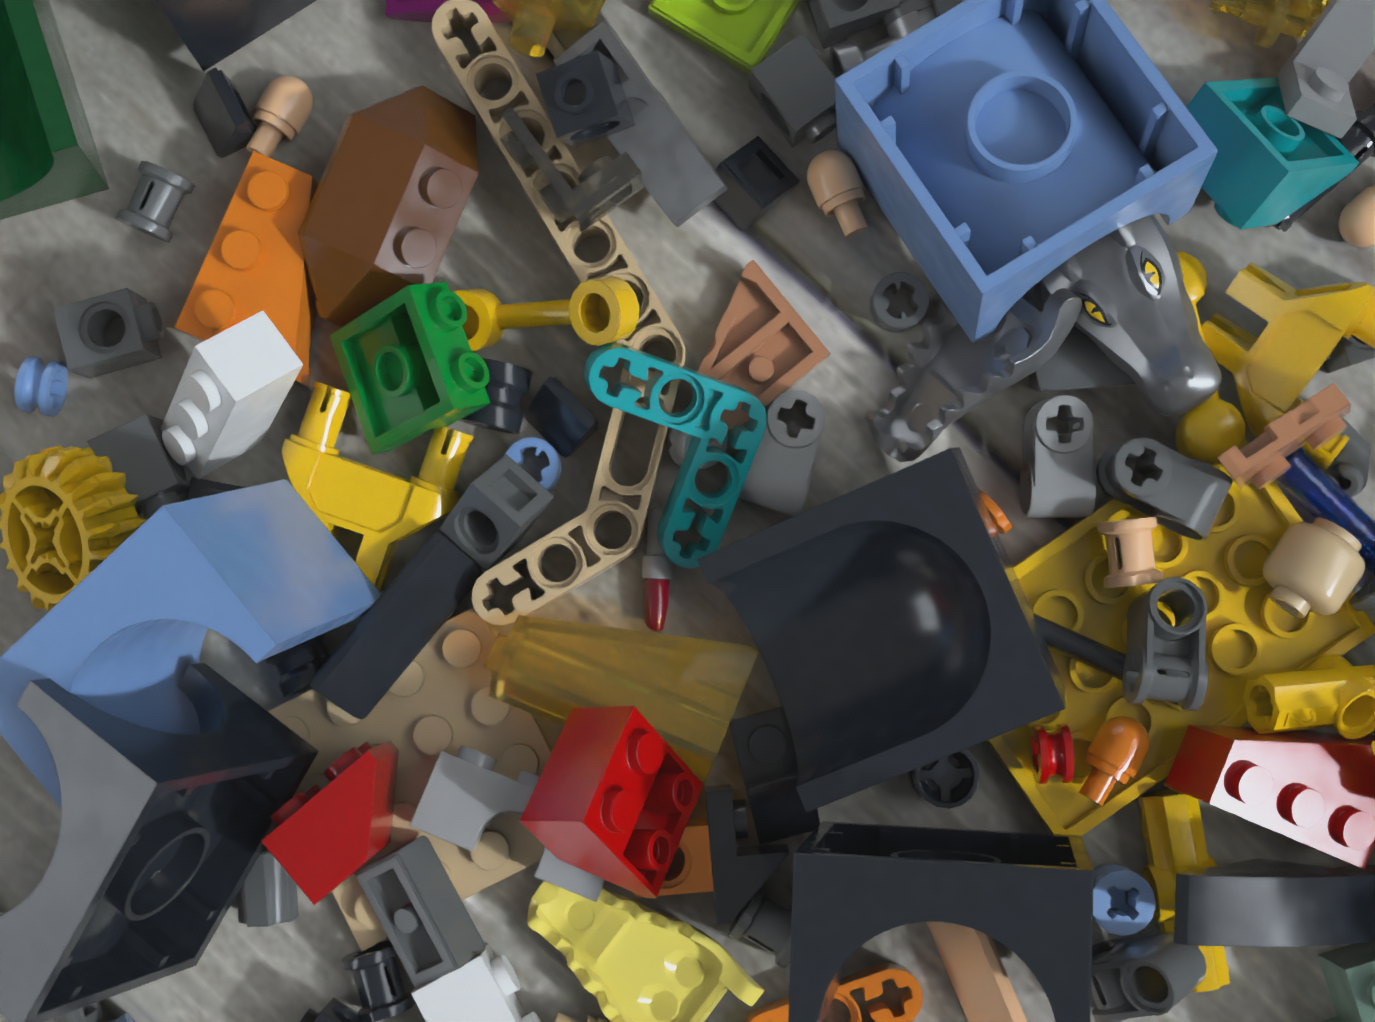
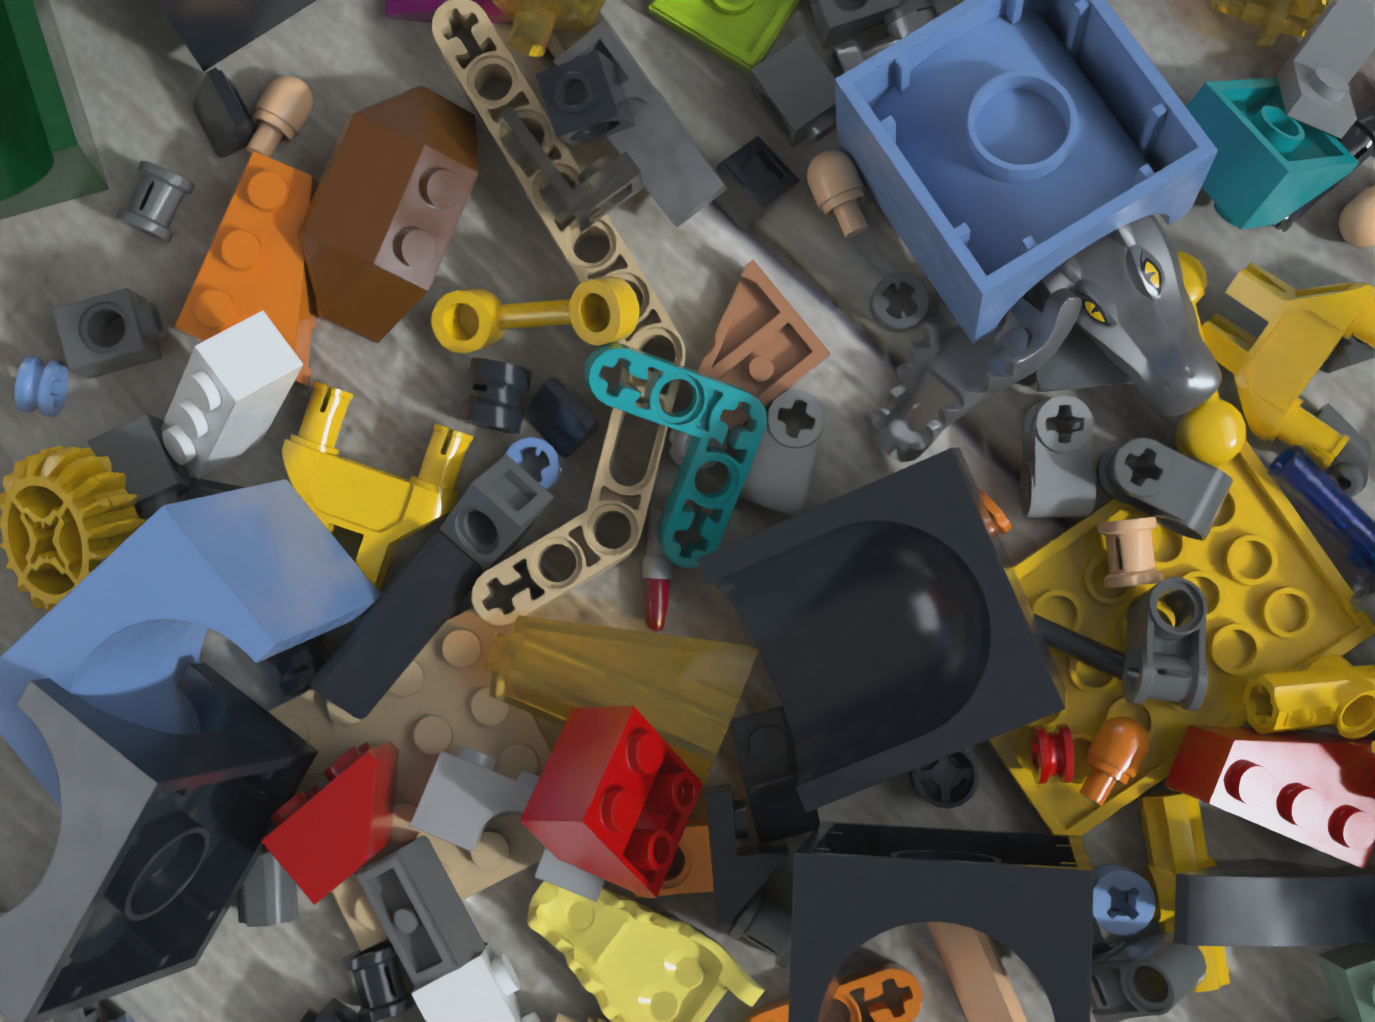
(411, 365): green plate -> none
(1313, 422): nougat wing -> none
(1313, 568): tan head -> none

